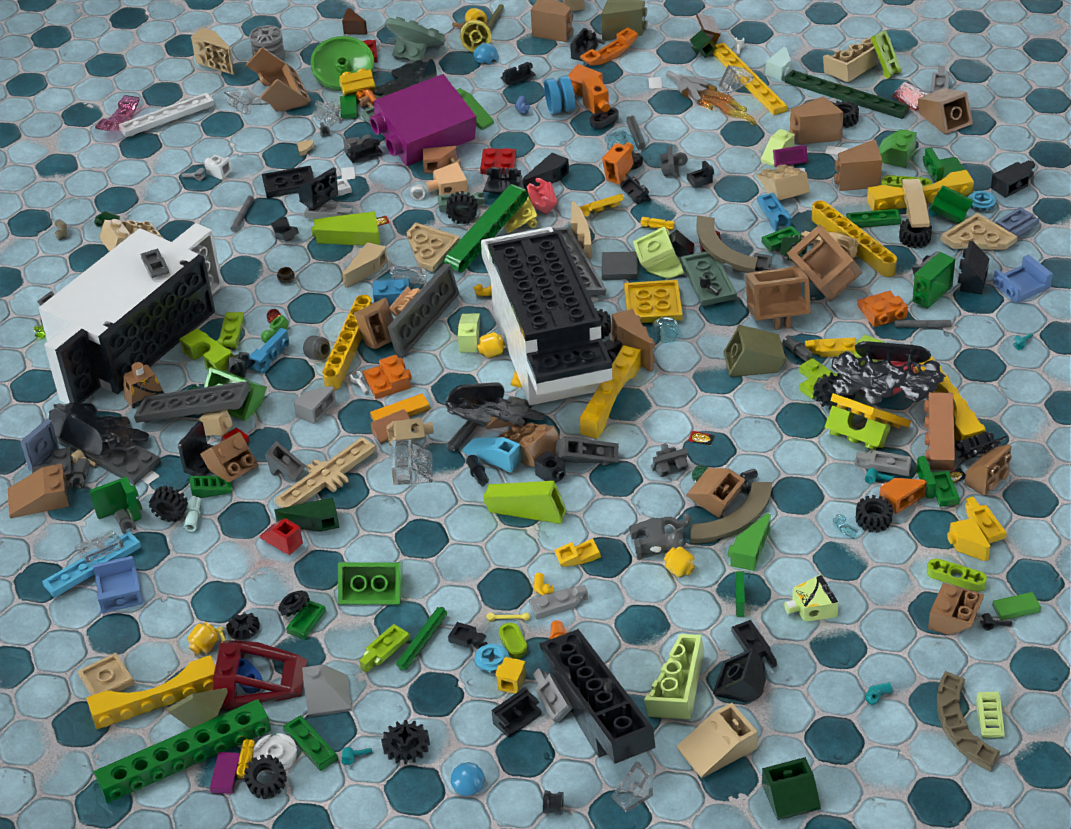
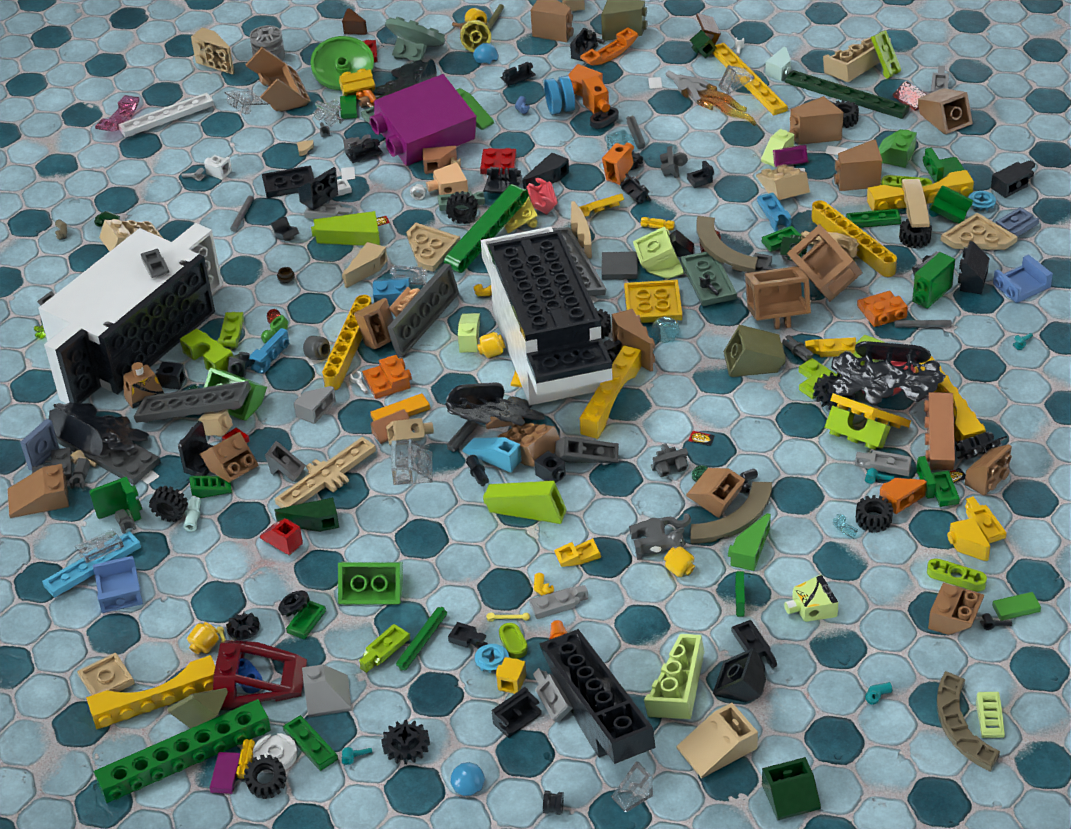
(171, 375): none -> black brick

